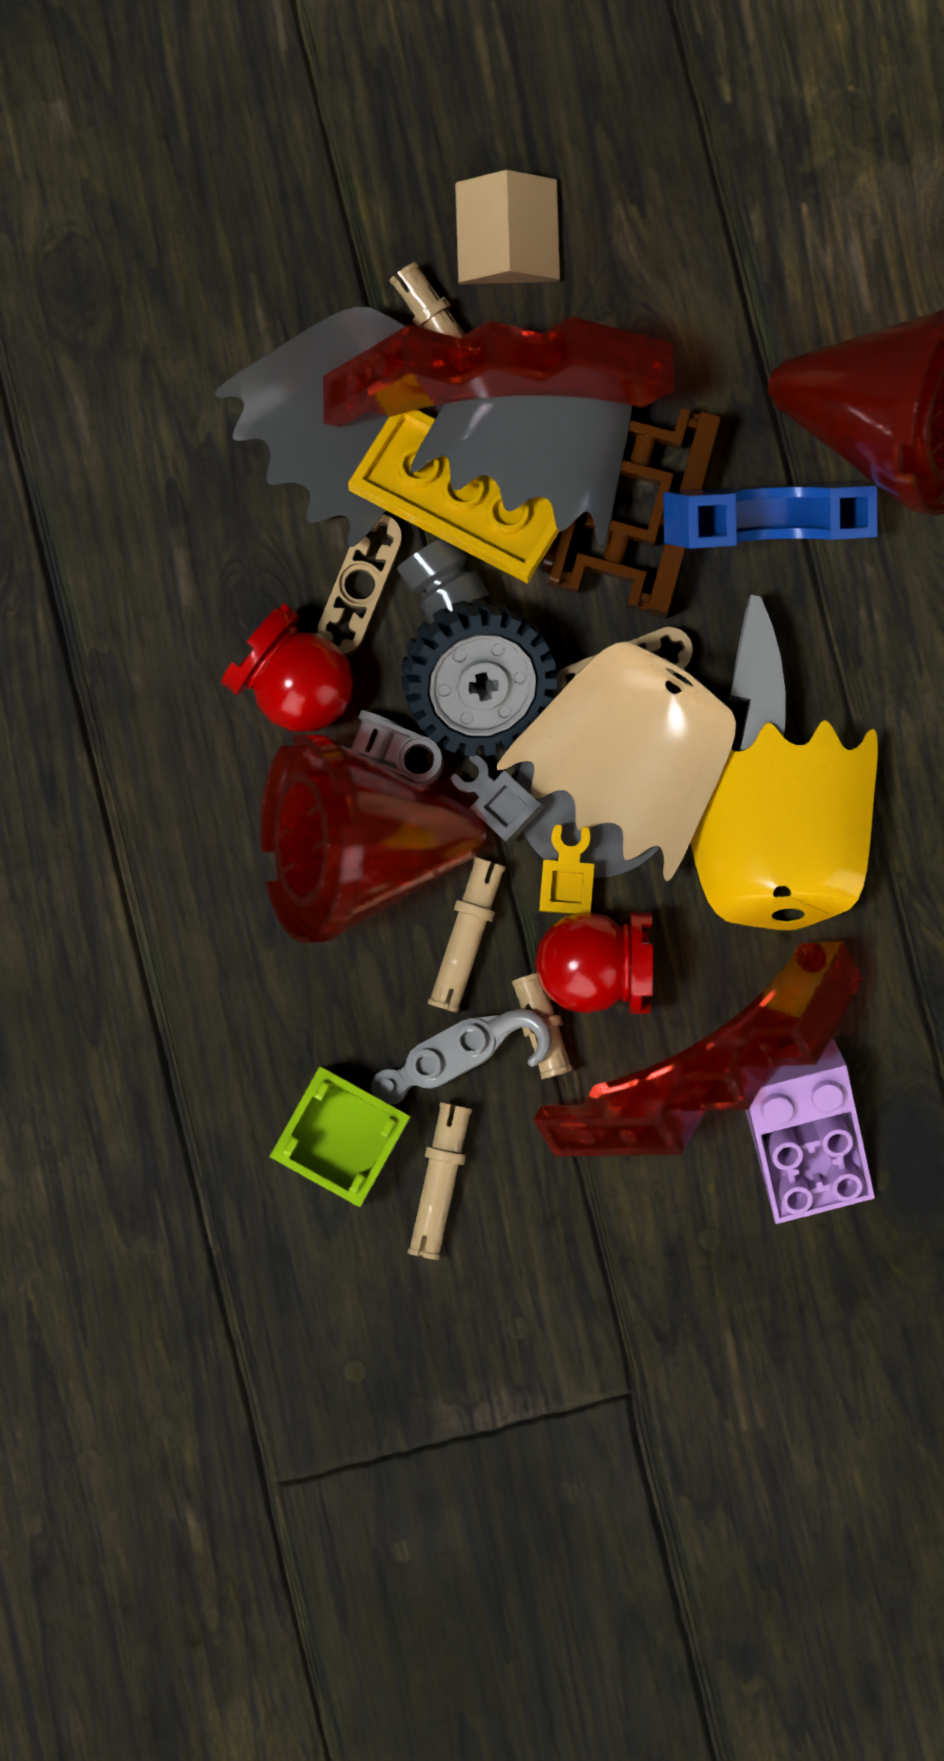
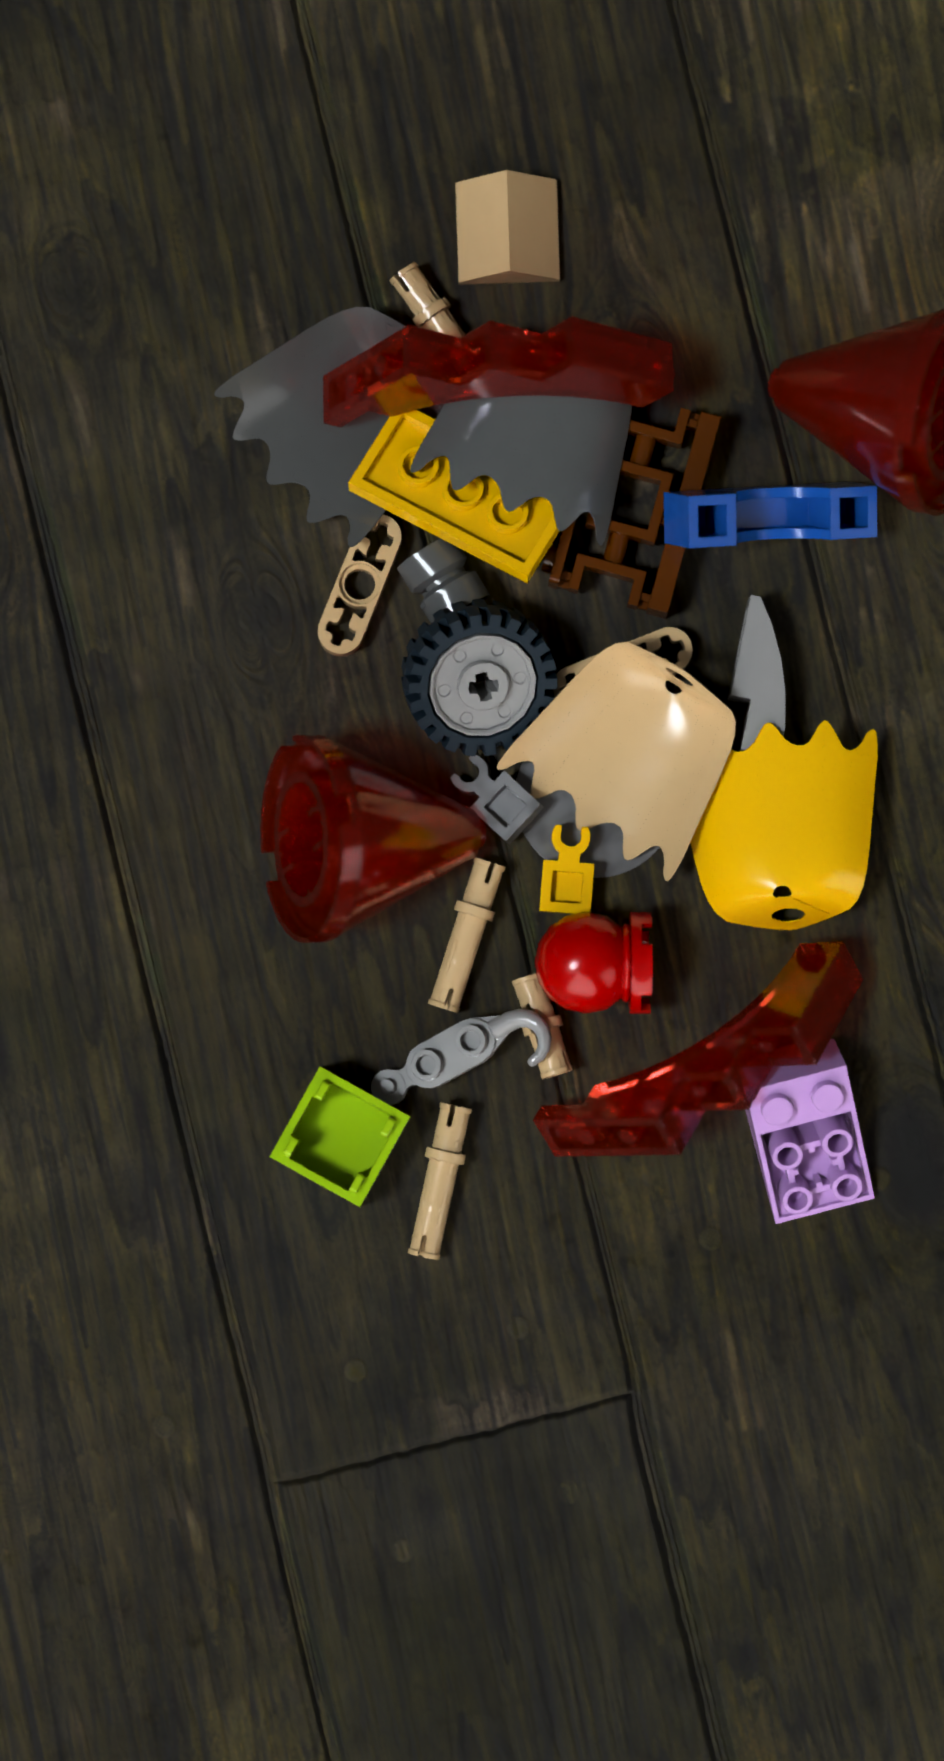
(295, 675): red tile -> none
(394, 745): light grey piece -> none

